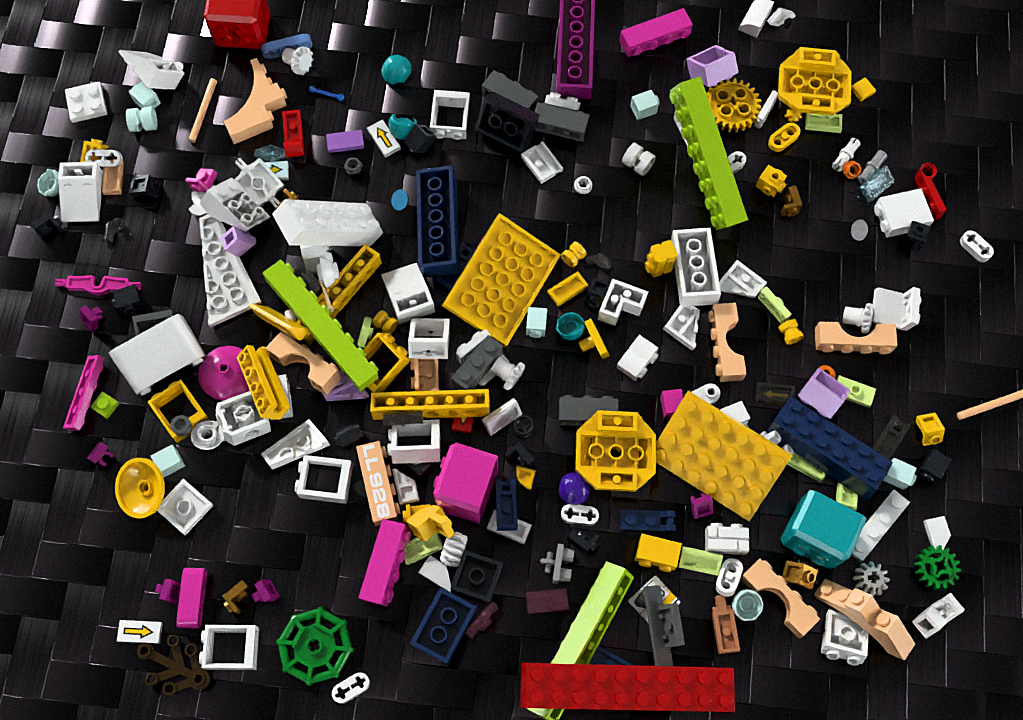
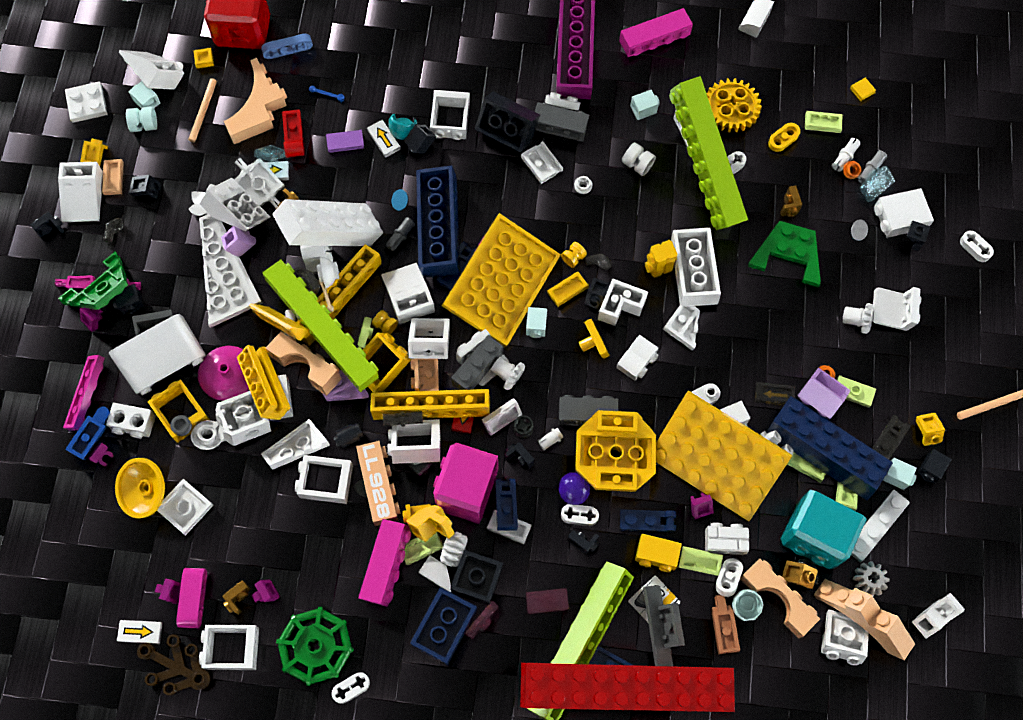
(48, 183): light aqua hair -> none
(88, 434): none -> blue brick
(102, 289): none -> green wing
(104, 405): lime plate -> none
(105, 153): white beam -> none
(132, 417): none -> white brick
(168, 460): light aqua brick -> none
(203, 58): none -> yellow tile
(203, 180): dark pink bracket -> none
(298, 59): white gear -> none
(353, 162): dark grey plate -> none
(396, 69): teal hair -> none
(400, 234): none -> dark grey axle
(406, 488): white tile -> none
(512, 90): dark grey brick -> none
(525, 476): yellow tile -> none
(551, 438): none -> white pin
(559, 574): light grey hips -> none
(570, 326): teal hair -> none
(670, 401): dark pink brick -> none
(713, 65): lavender piece -> none
(730, 364): light nougat arch -> none
(741, 281): white wing -> none
(766, 109): white tile -> none
(771, 181): yellow brick -> none
(774, 305): yellowish green plate -> none
(779, 17): white tile -> none
(791, 332): yellow wheel -> none
(792, 244): none -> green wing
(793, 116): yellow plate -> none
(818, 69): yellow piece -> none
(831, 337): light nougat arch -> none
(928, 569): green gear -> none
(930, 193): red plate -> none
(937, 531): white tile -> none

